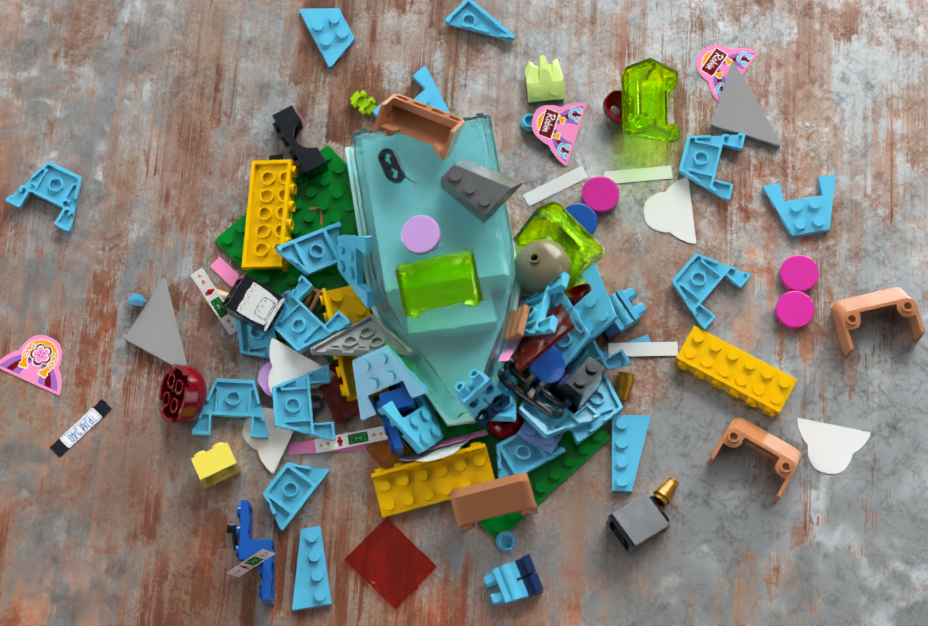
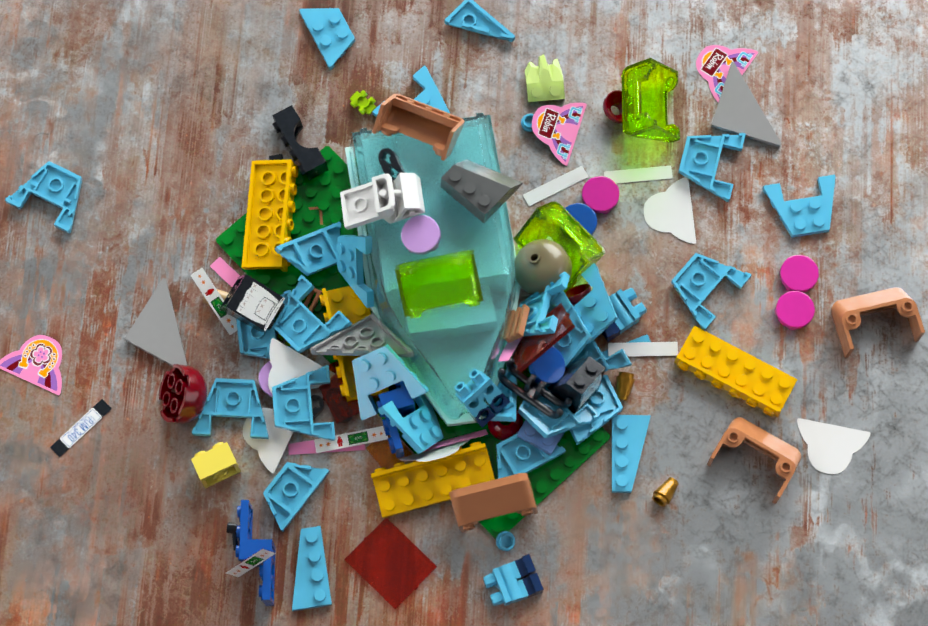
(137, 299): medium azure plate -> none
(383, 200): none -> white piece
(637, 523): slope -> none

